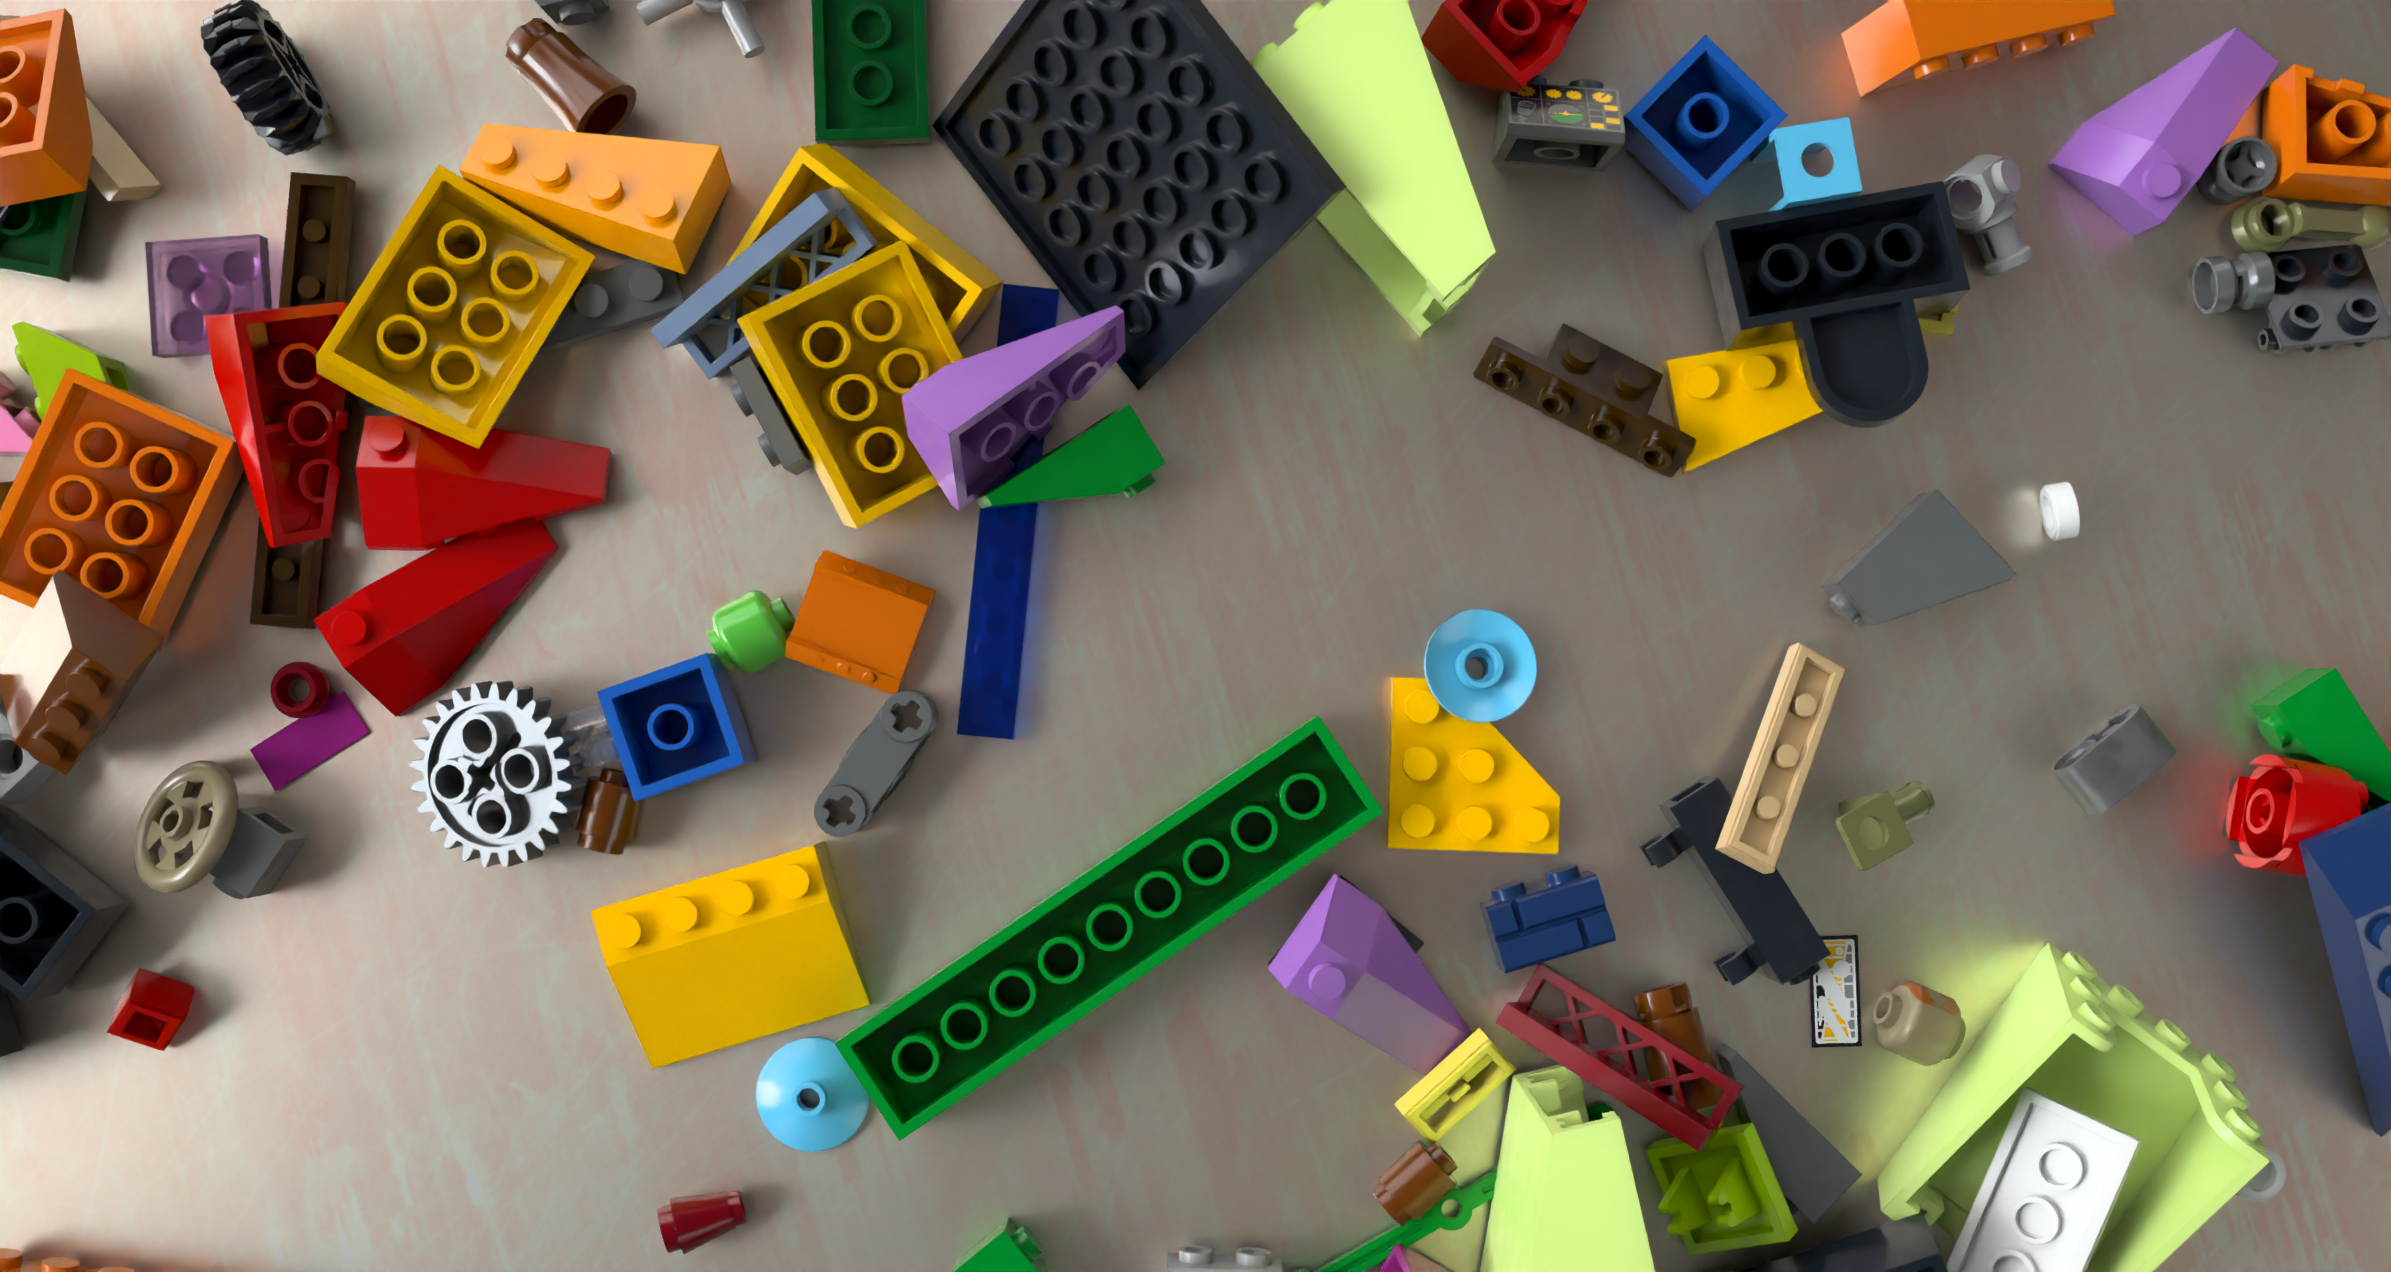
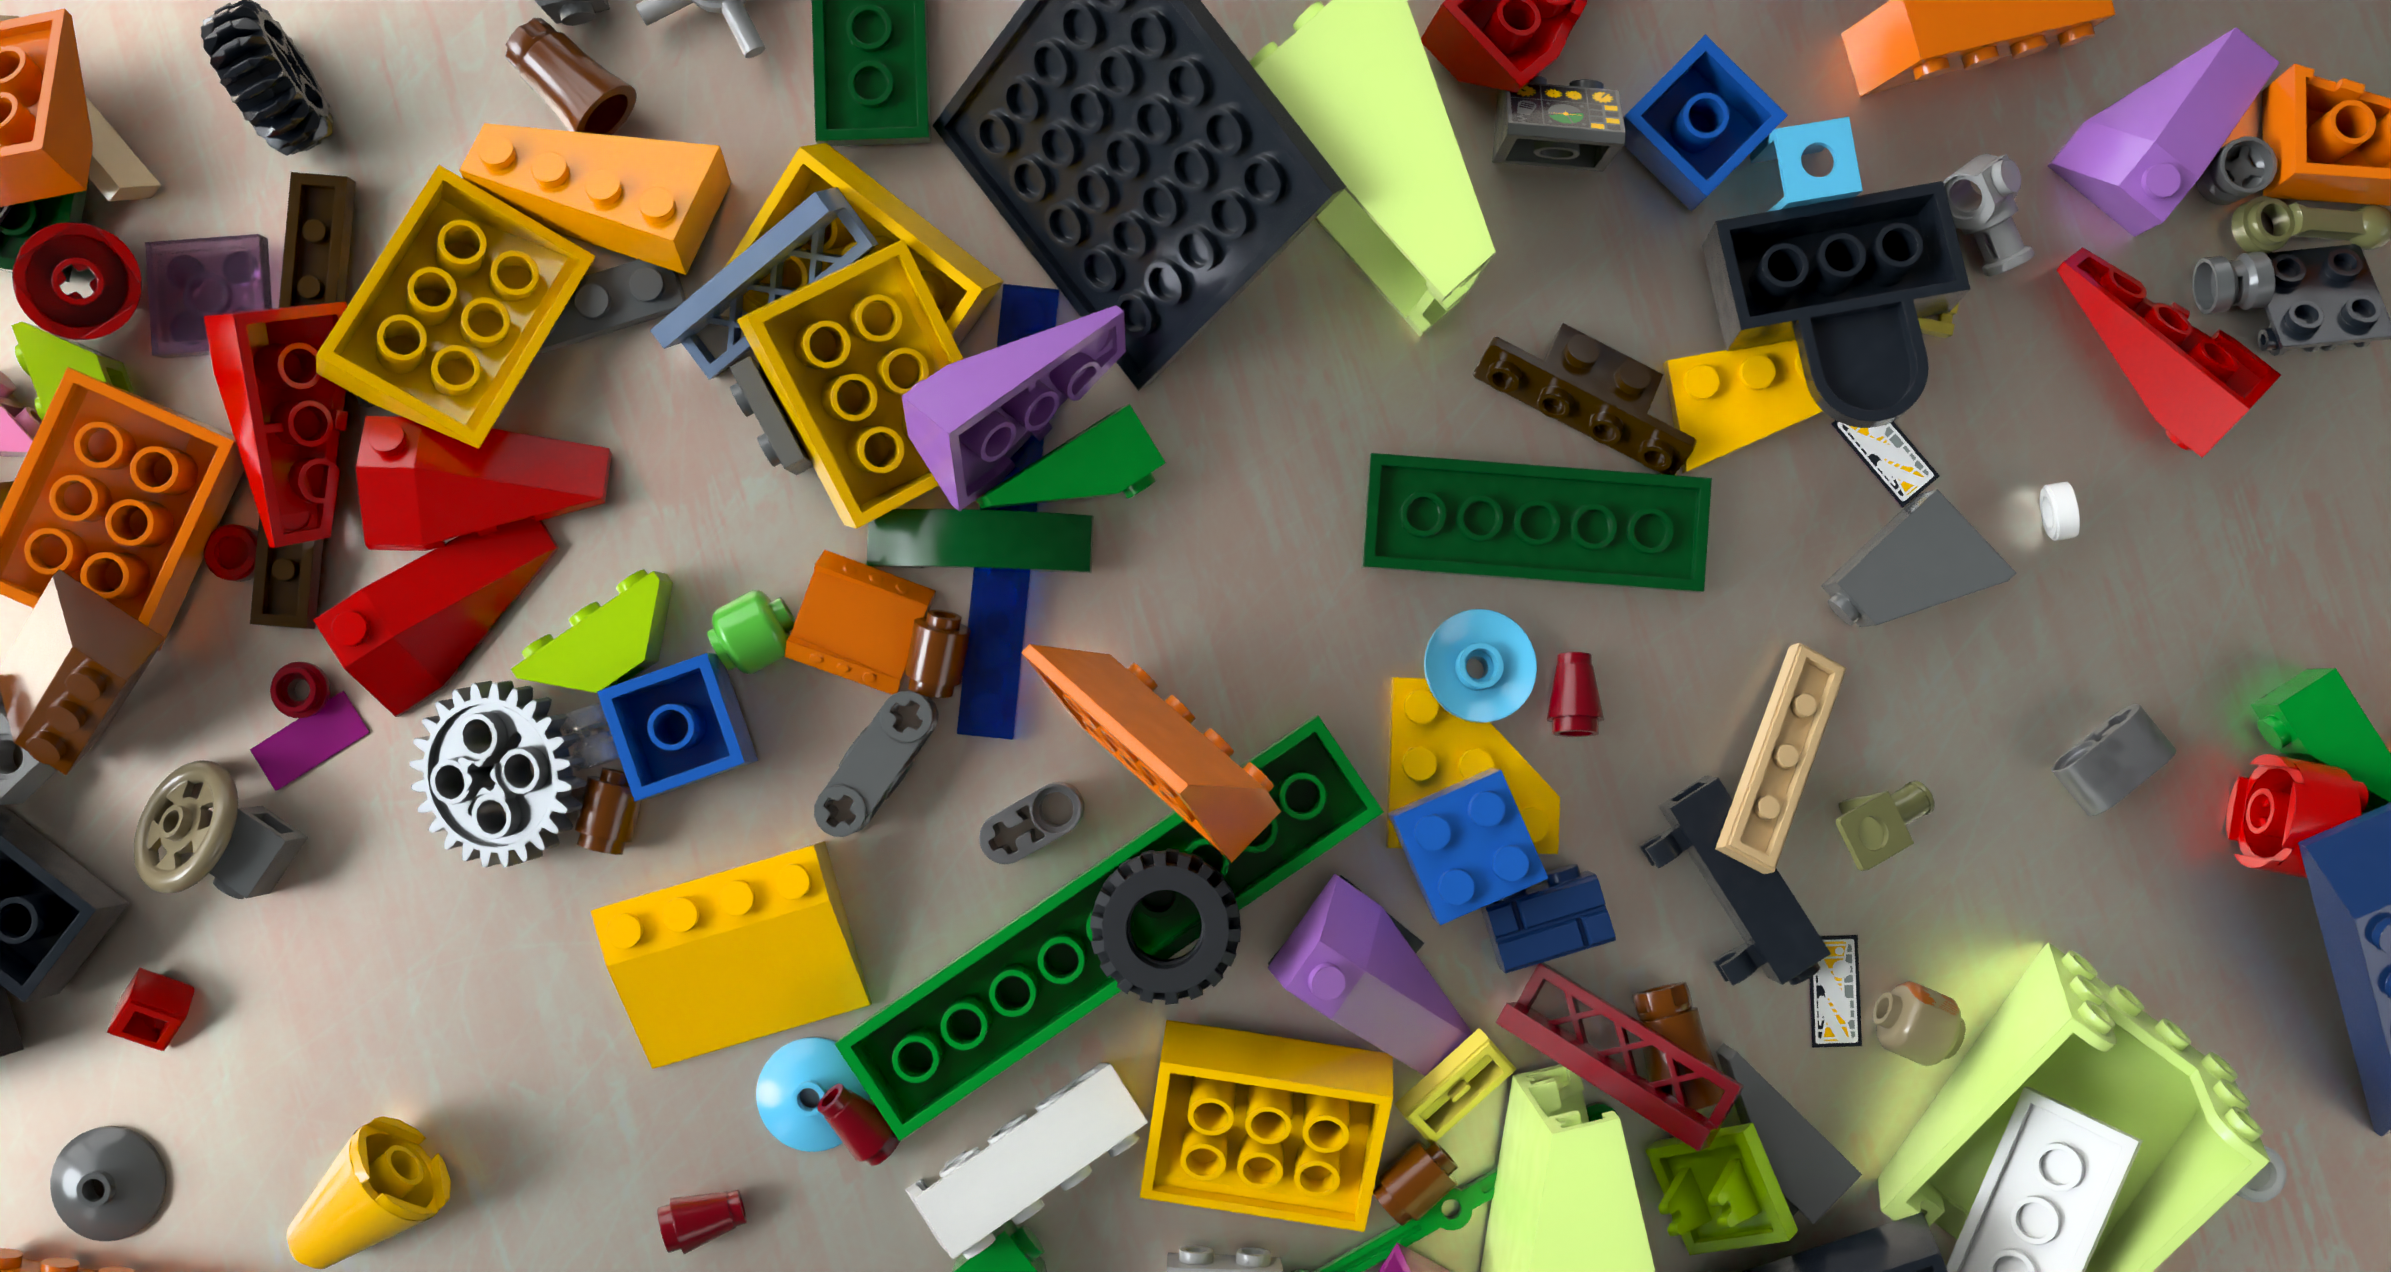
(84, 246): none -> red brick
(131, 1179): none -> dark grey dish
(232, 552): none -> red tile
(369, 1194): none -> yellow cone
(605, 641): none -> lime slope
(858, 1125): none -> dark red cone
(937, 654): none -> reddish brown brick
(981, 540): none -> dark green slope
(1027, 842): none -> flat silver beam
(1028, 1161): none -> white wedge
(1154, 976): none -> black tyre
(1160, 745): none -> orange slope
(1267, 1125): none -> yellow slope
(1467, 845): none -> blue brick
(1536, 522): none -> dark green plate
(1575, 697): none -> dark red cone
(1890, 459): none -> sticker
(2185, 377): none -> red wedge

